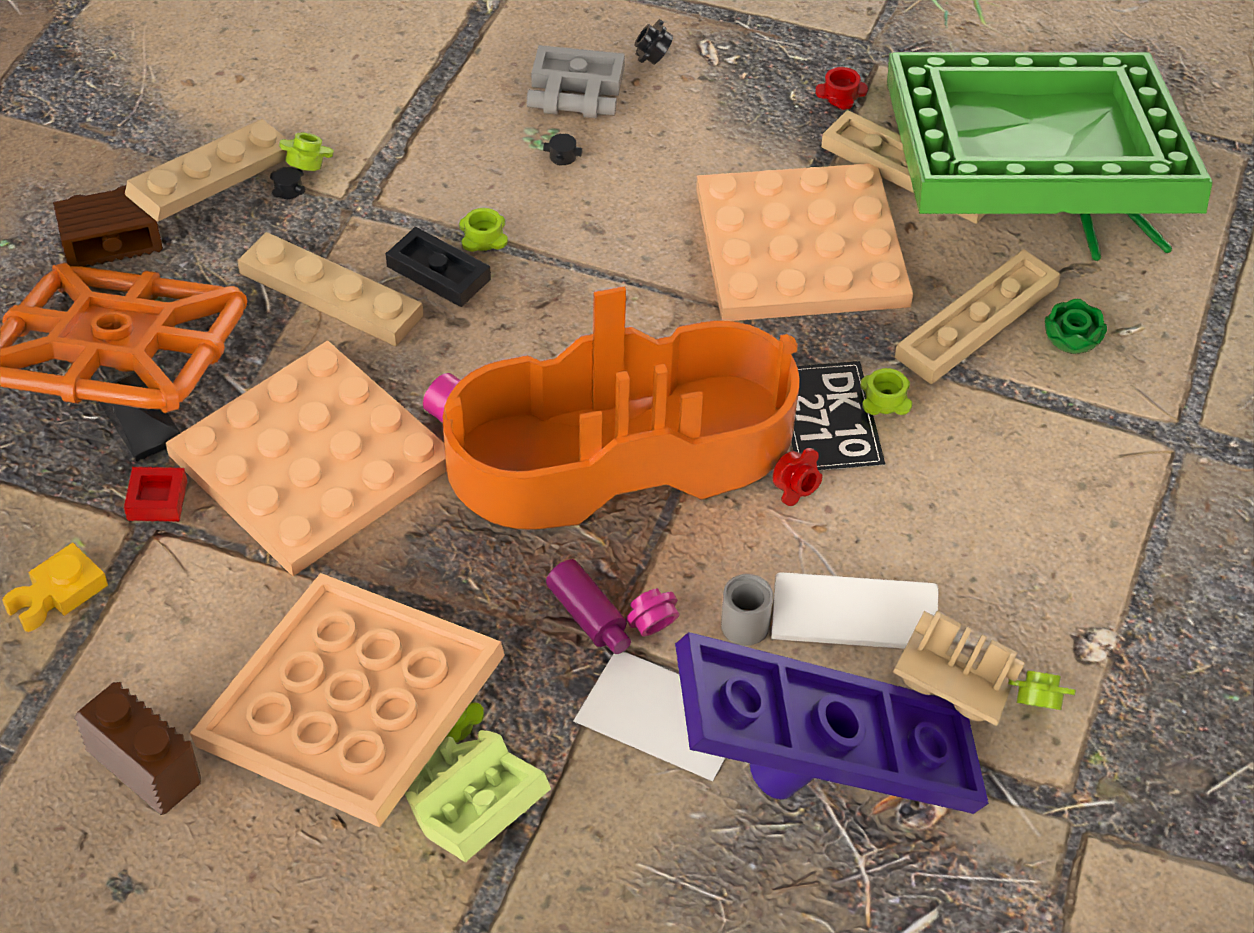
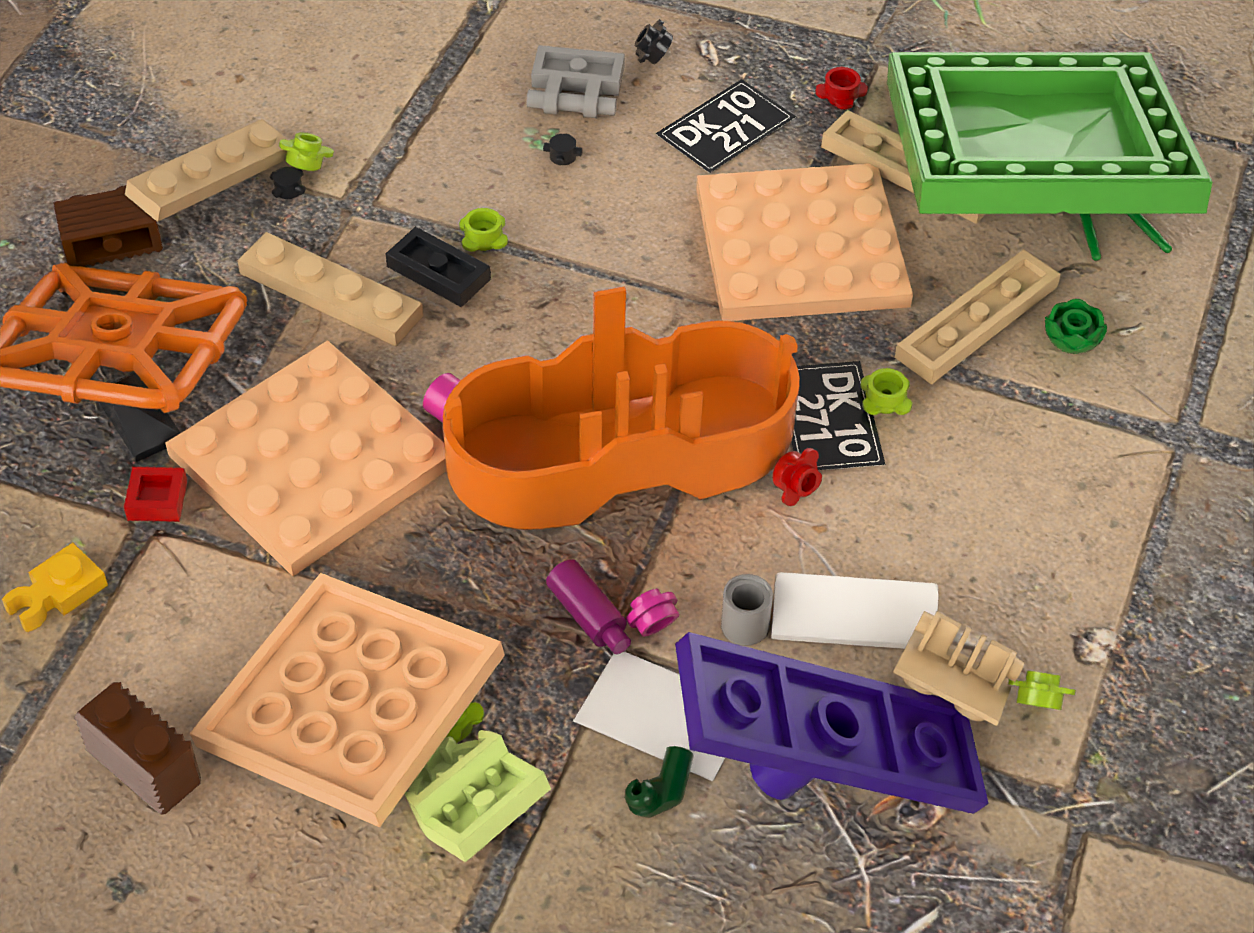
(663, 791): none -> dark green arm
(725, 125): none -> black sticker

